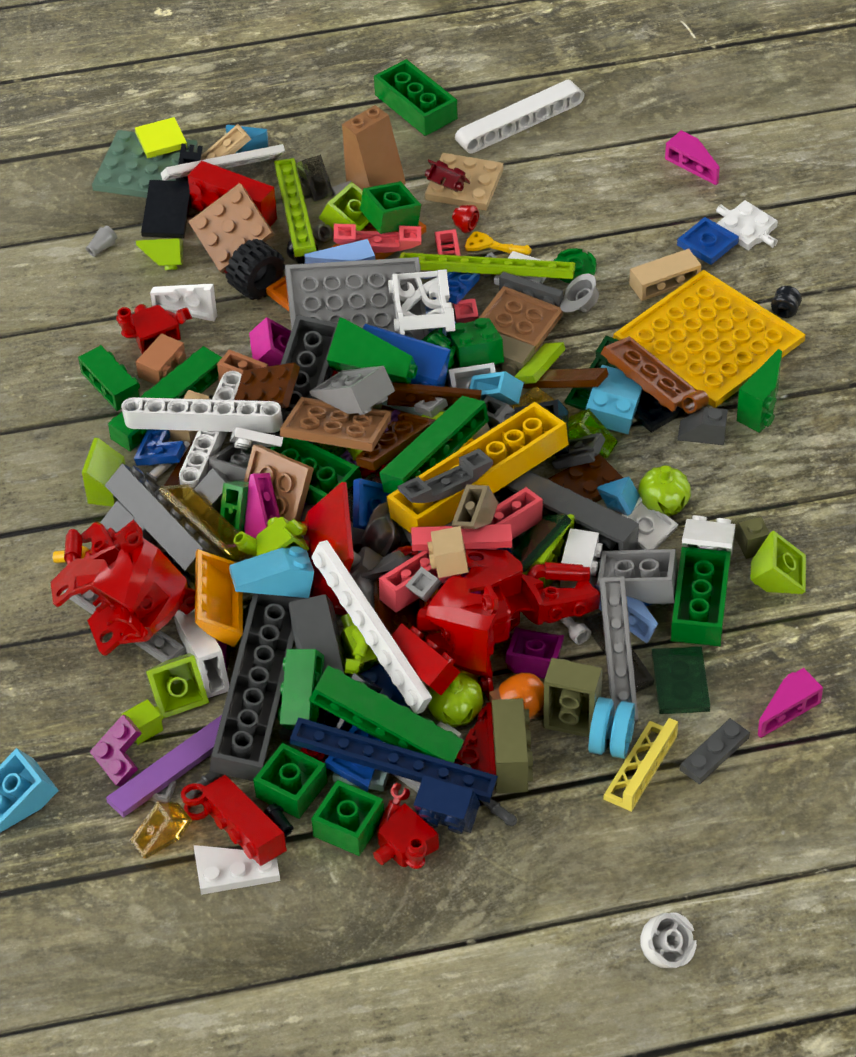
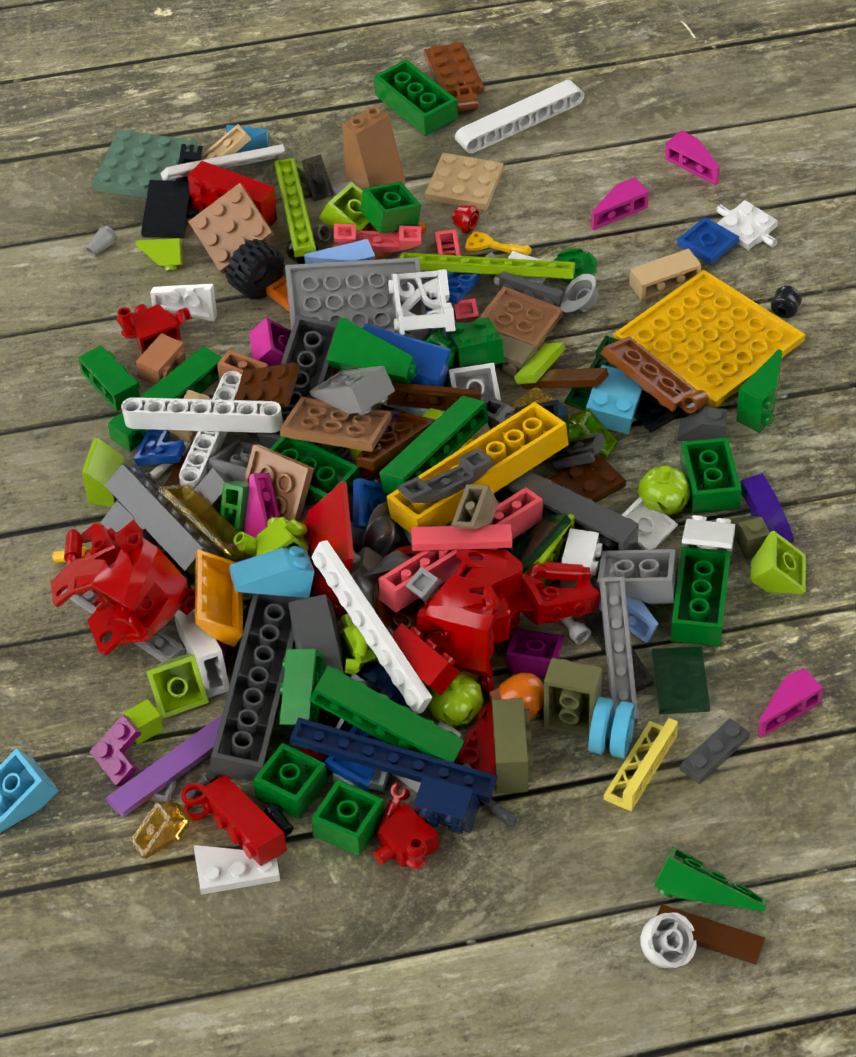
(160, 137): neon yellow tile -> none
(246, 438): white wing -> none
(432, 407): light grey tile -> none
(448, 552): tan brick -> none
(454, 178): dark red hinge -> none
(455, 73): none -> dark orange hinge
(499, 386): medium azure slope -> none
(620, 202): none -> dark pink slope
(620, 495): dark azure slope -> none
(687, 879): none -> green wedge
(711, 475): none -> green brick
(722, 937): none -> reddish brown tile
(765, 504): none -> dark purple slope

